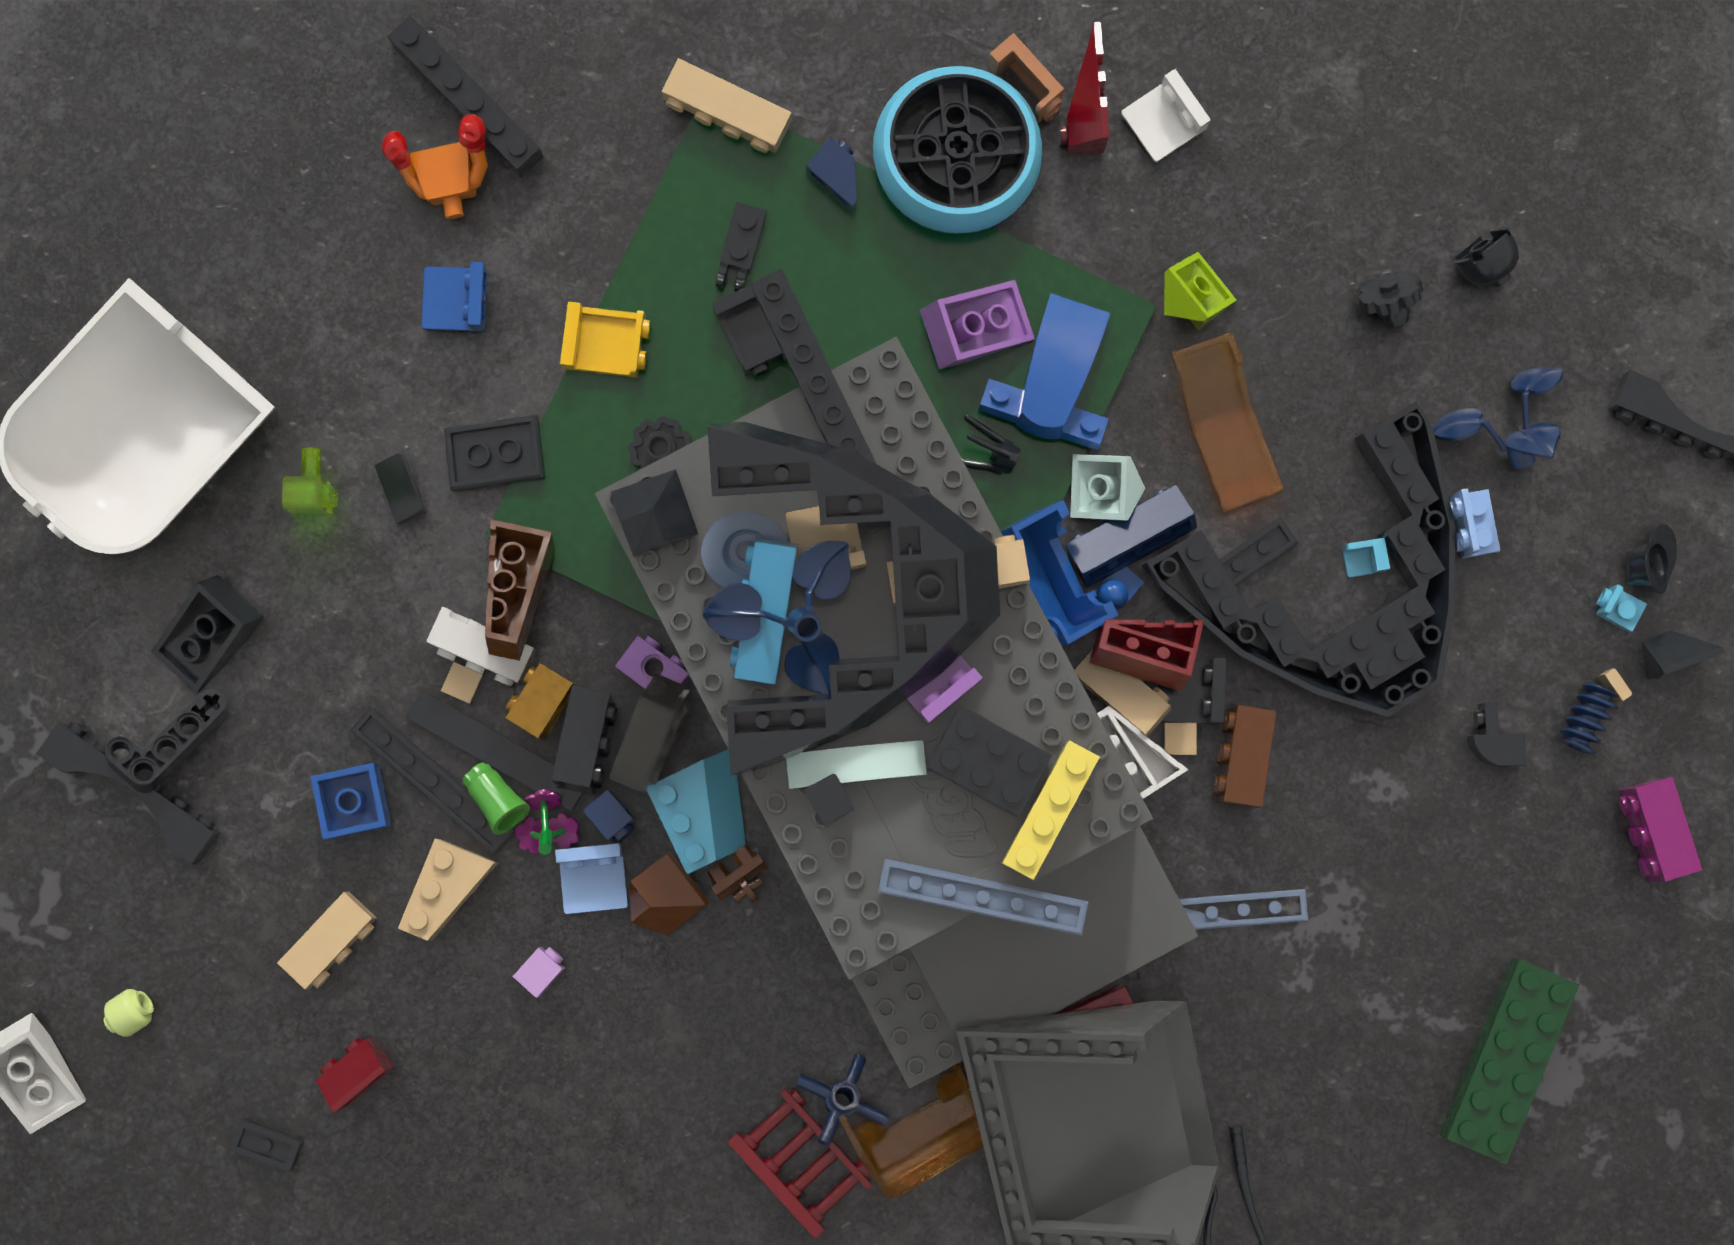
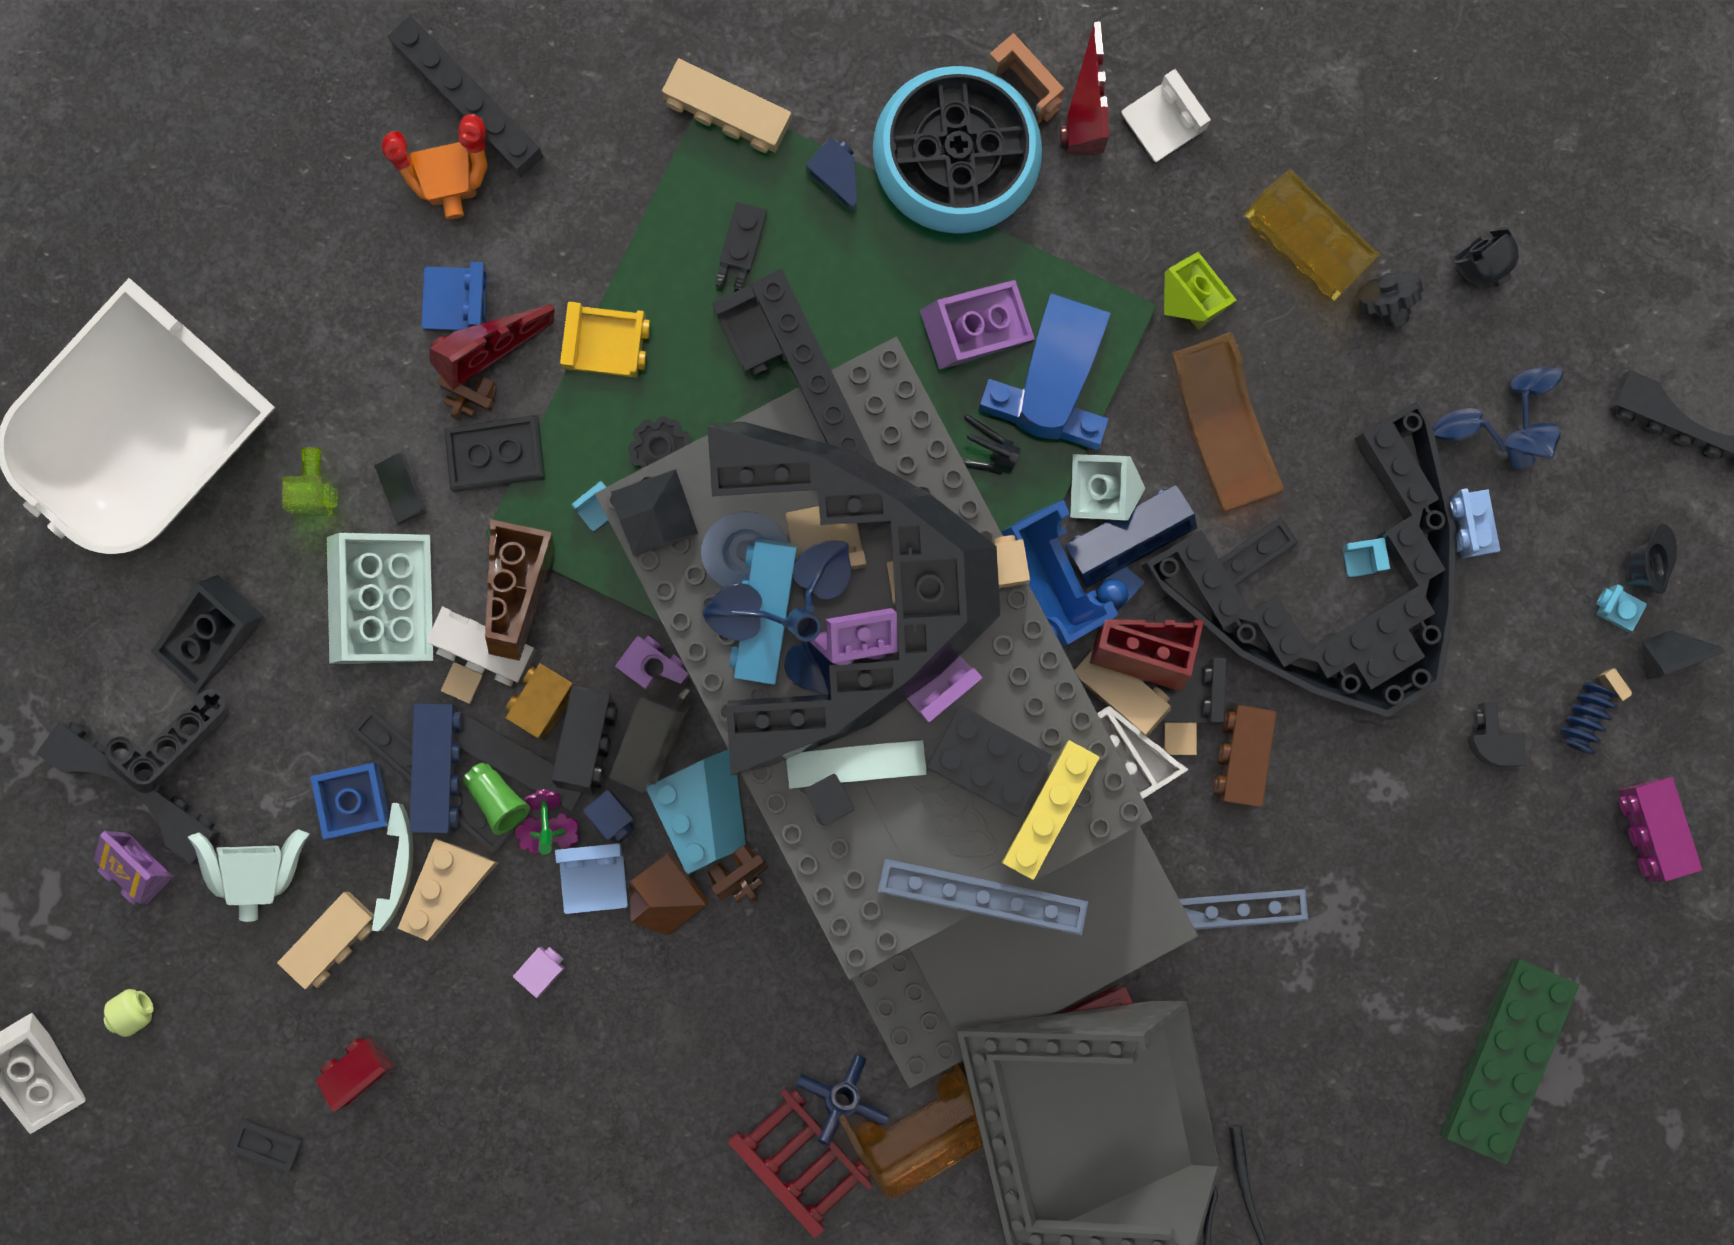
(131, 866): none -> medium lavender slope
(248, 873): none -> light aqua torso
(379, 598): none -> light aqua slope
(387, 908): none -> light aqua slope
(434, 768): none -> dark blue brick
(479, 346): none -> dark red wedge
(481, 397): none -> reddish brown hips
(590, 509): none -> medium azure panel
(859, 636): none -> medium lavender bracket
(1311, 234): none -> clear yellow slope

